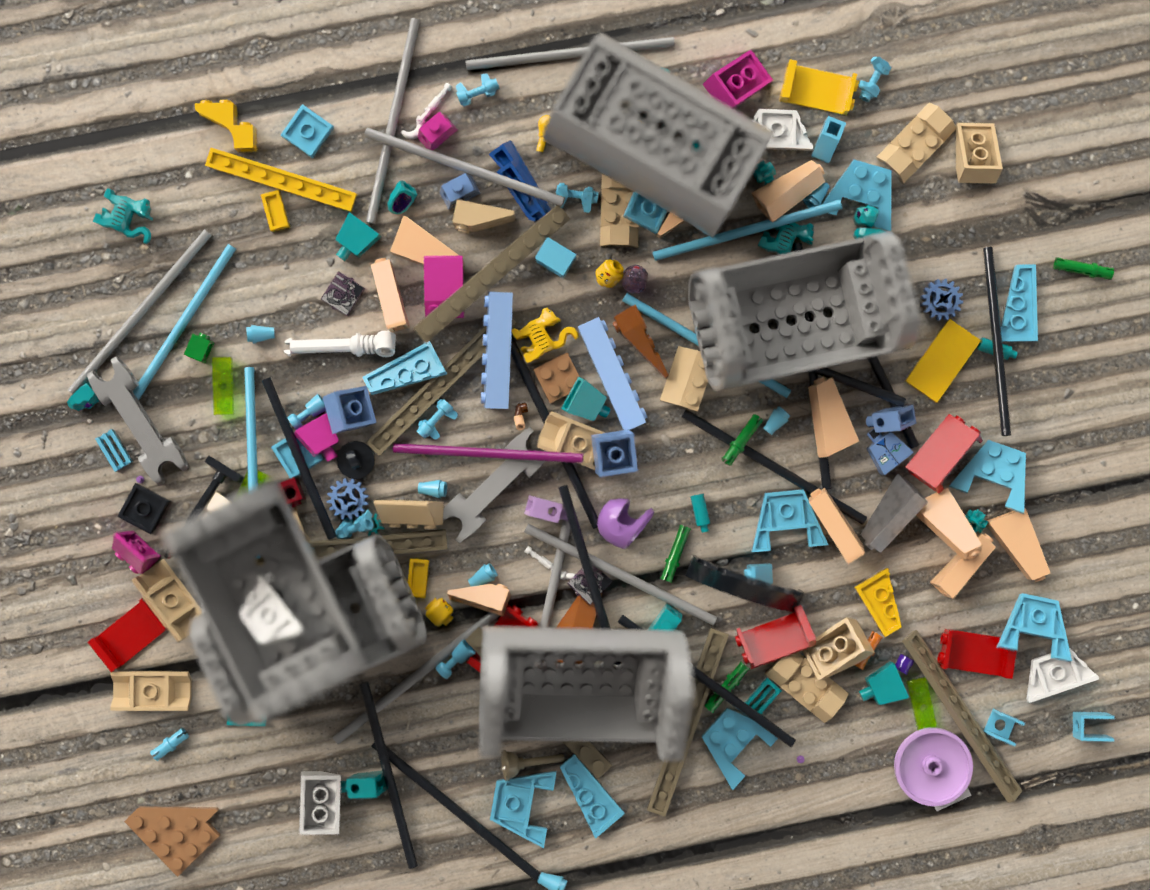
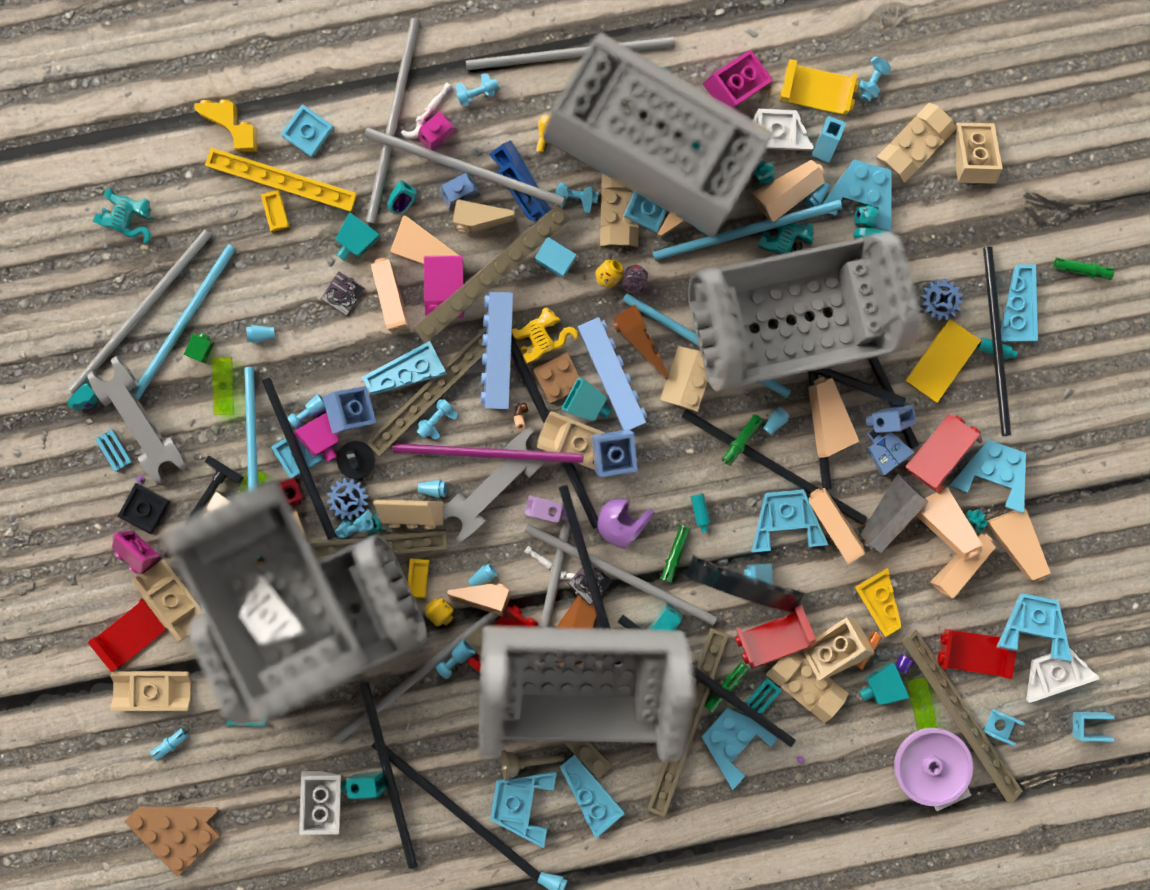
(382, 344): white piece -> none

